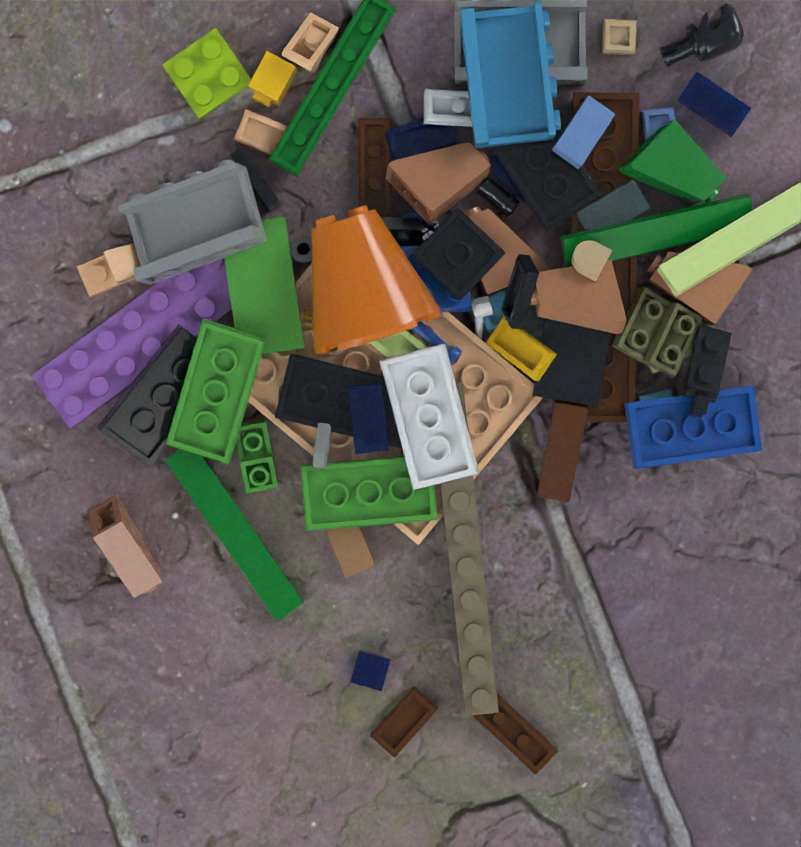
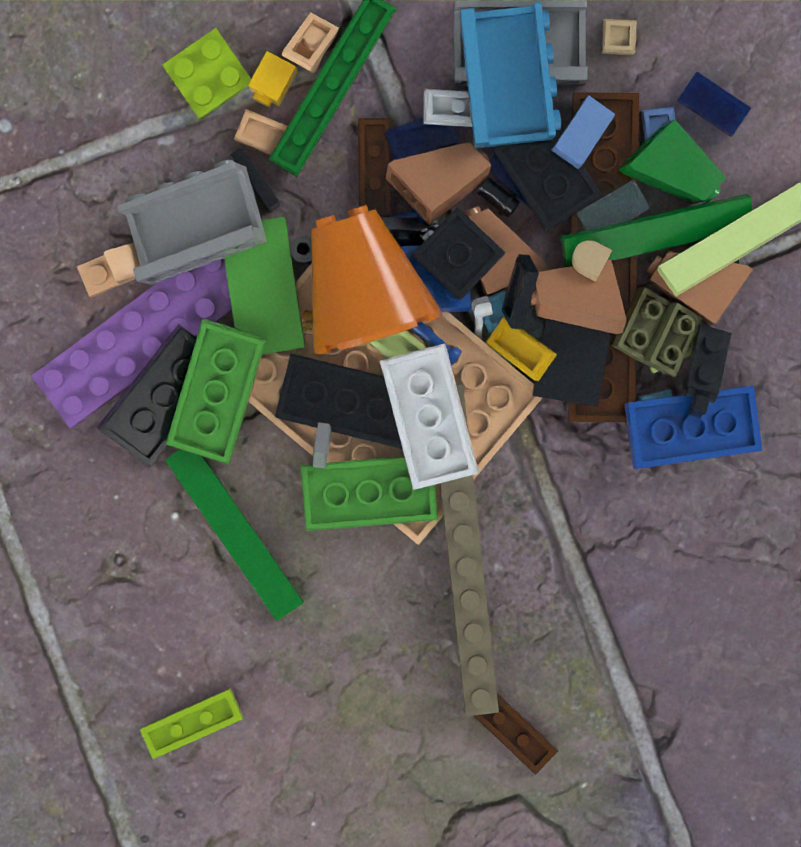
(124, 547): nougat slope -> none
(191, 723): none -> lime plate
(256, 457): bright green slope -> none
(350, 550): medium nougat tile -> none
(368, 419): clear blue plate -> none
(370, 670): clear blue plate -> none
(404, 721): reddish brown tile -> none
(562, 451): reddish brown tile -> none
(707, 42): black piece -> none

